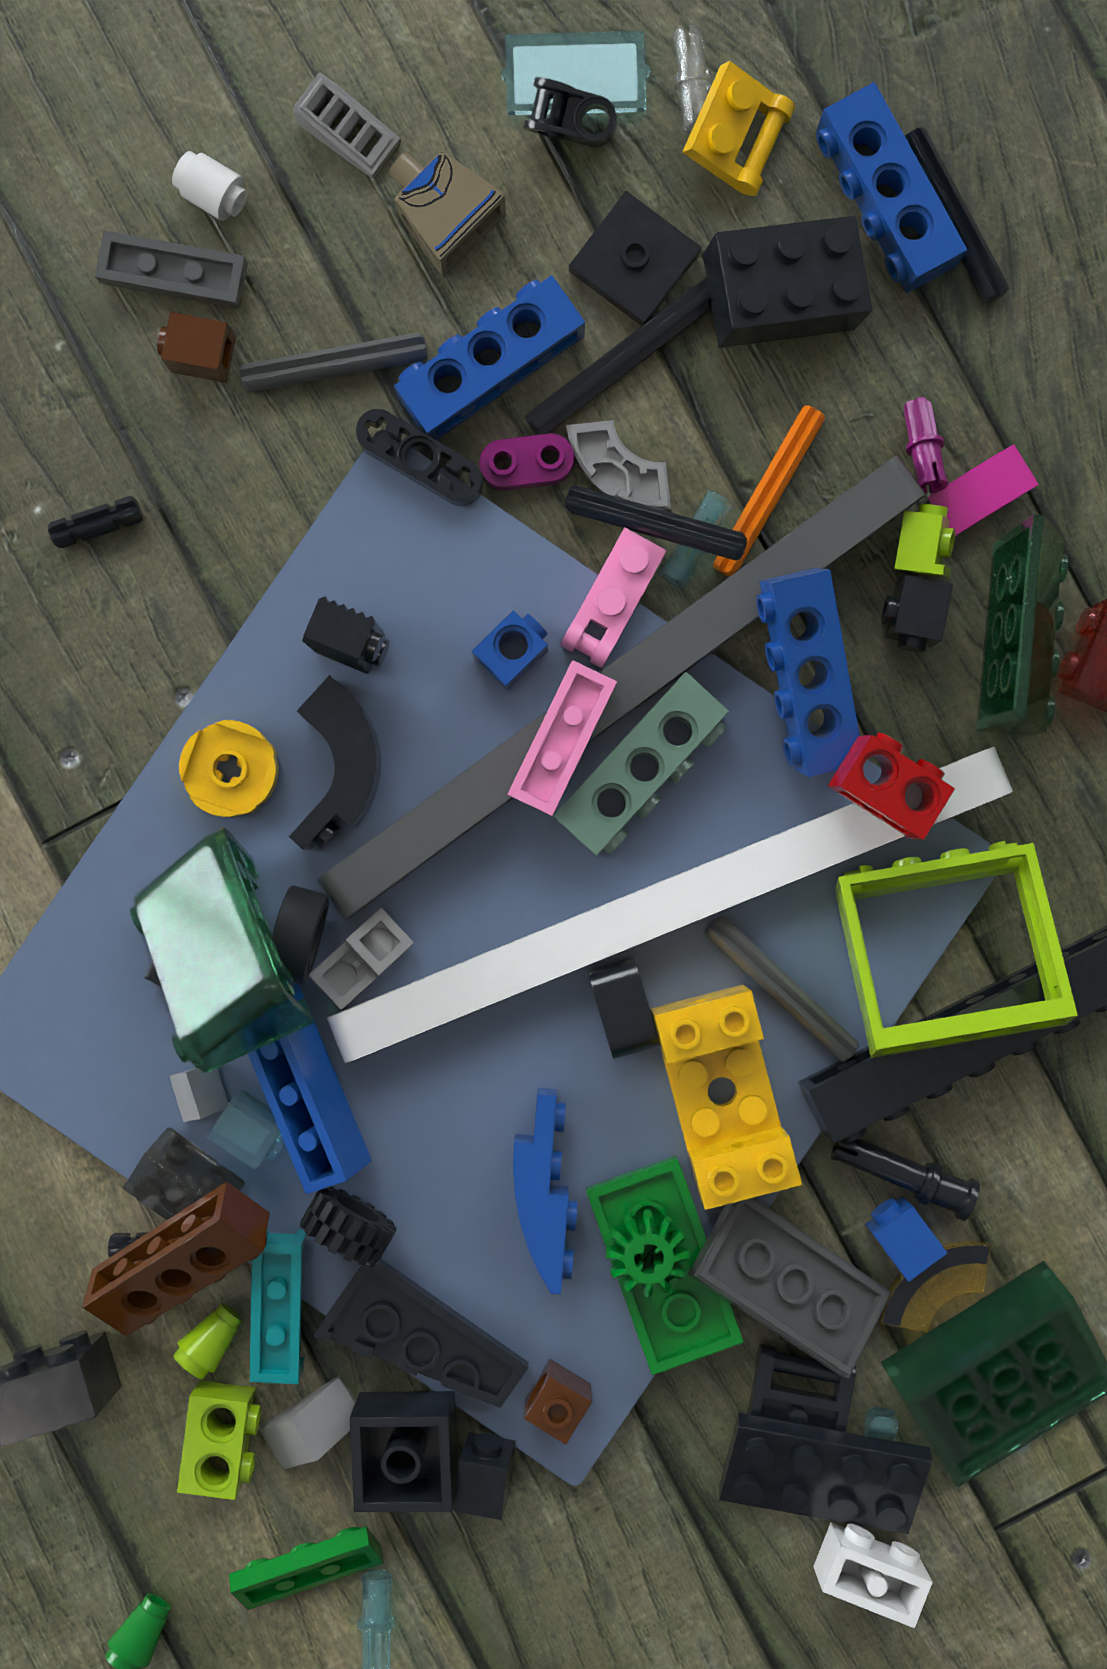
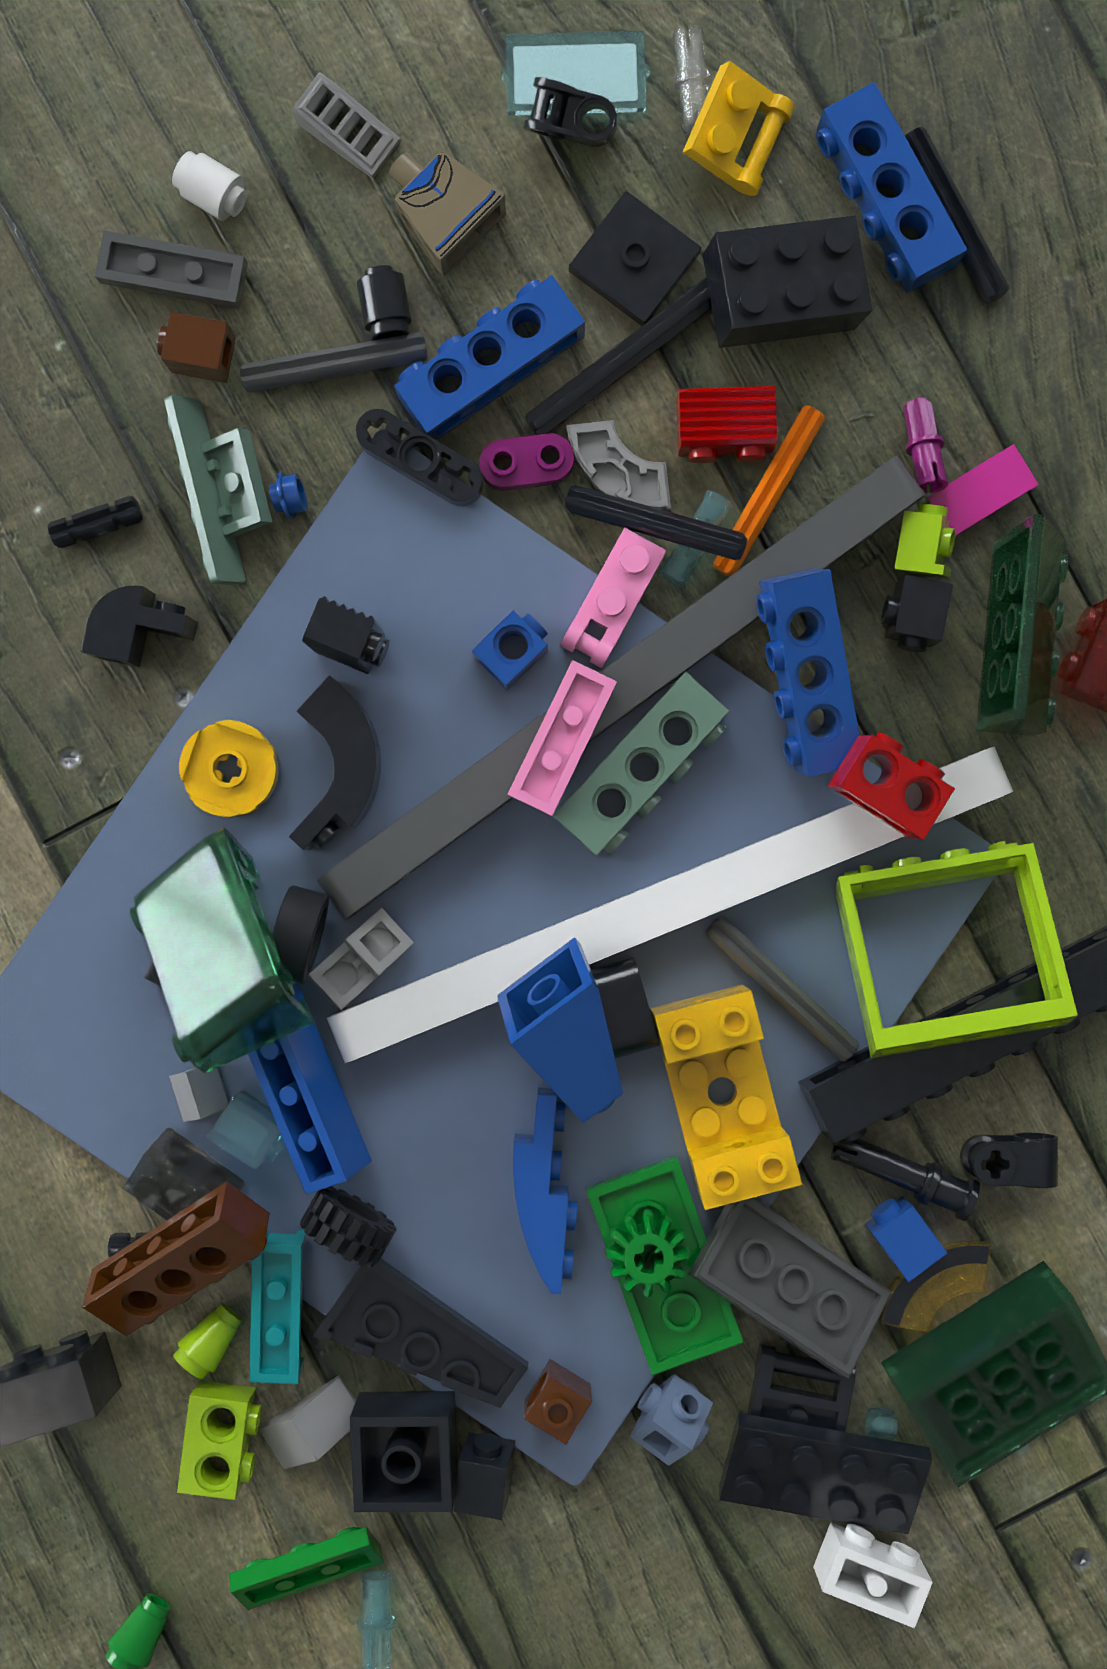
(121, 622): none -> black brick
(221, 487): none -> sand green bracket
(288, 495): none -> blue plate
(384, 302): none -> black brick
(562, 1030): none -> blue slope
(672, 1419): none -> sand blue brick
(726, 423): none -> red brick
(1019, 1159): none -> black piece

